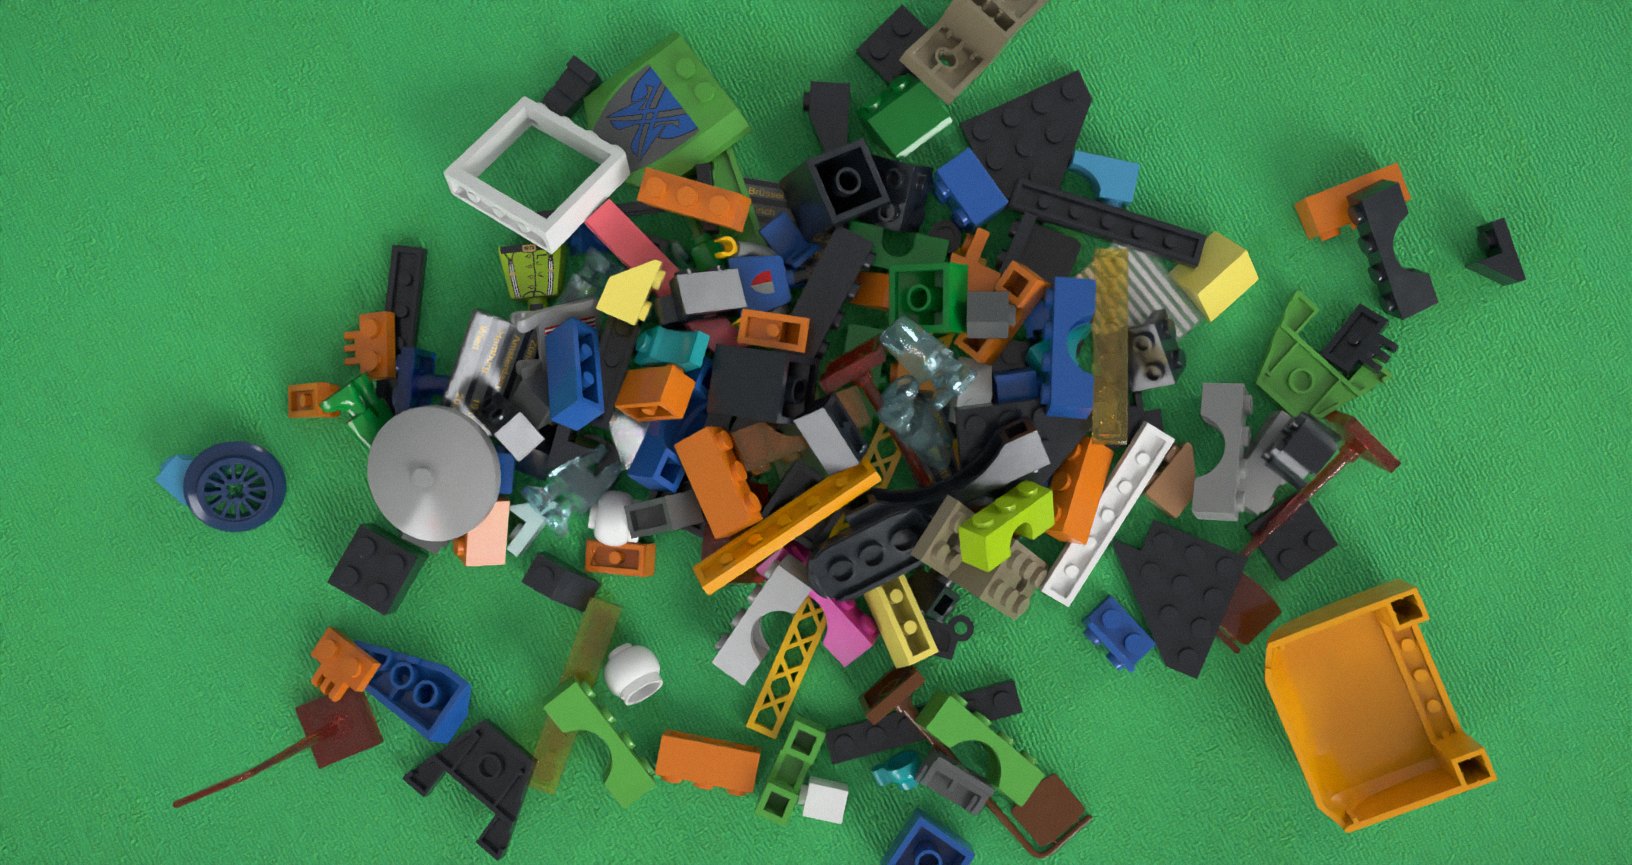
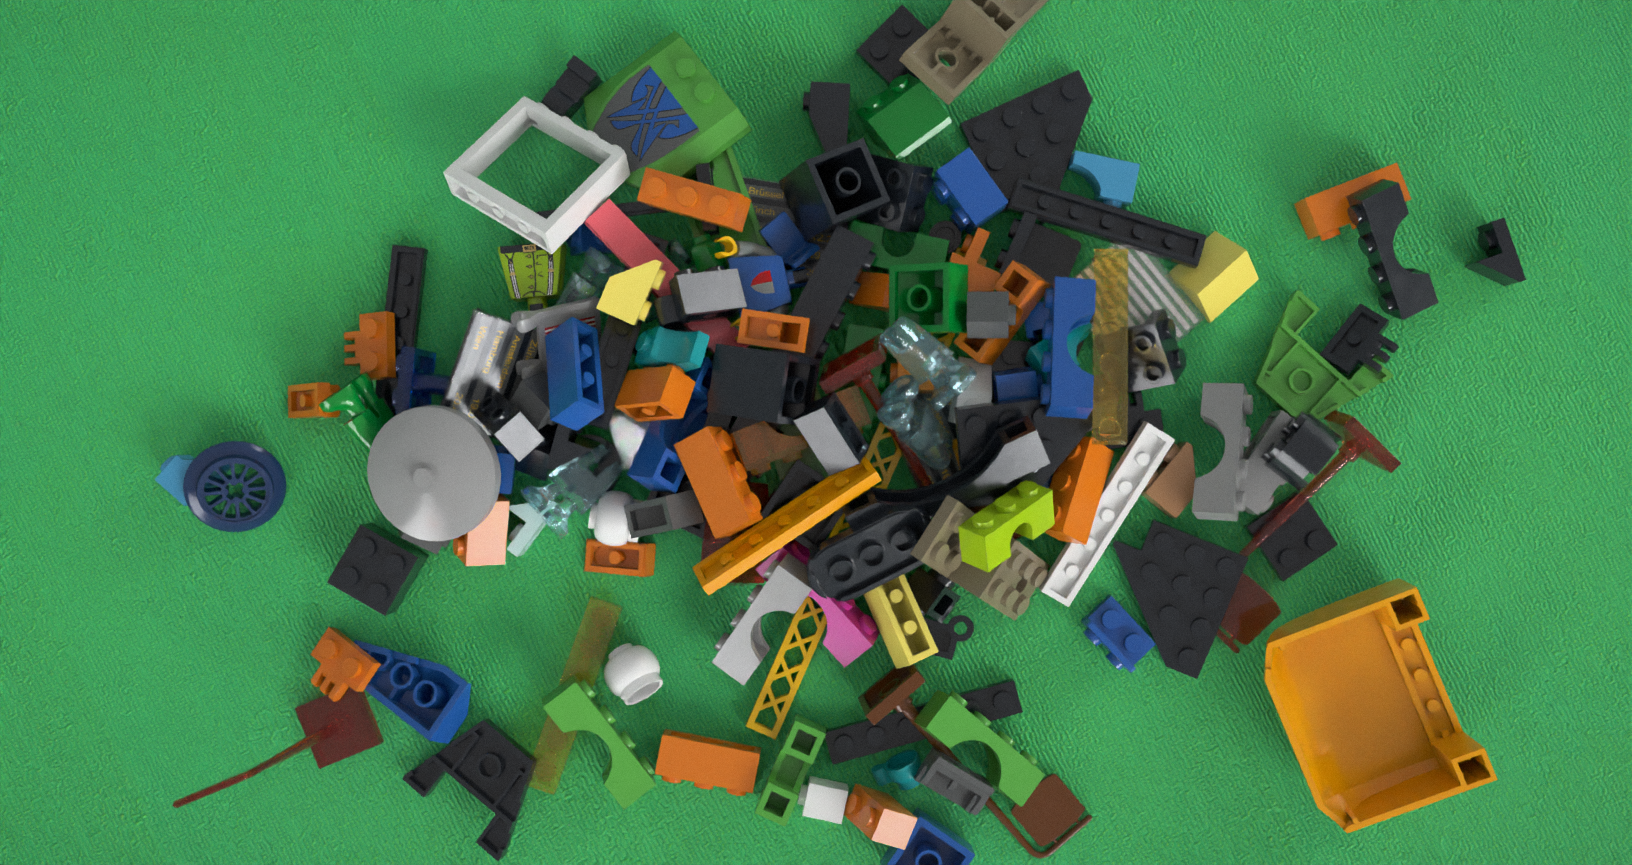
(560, 581): black slope -> none
(880, 816): none -> orange brick

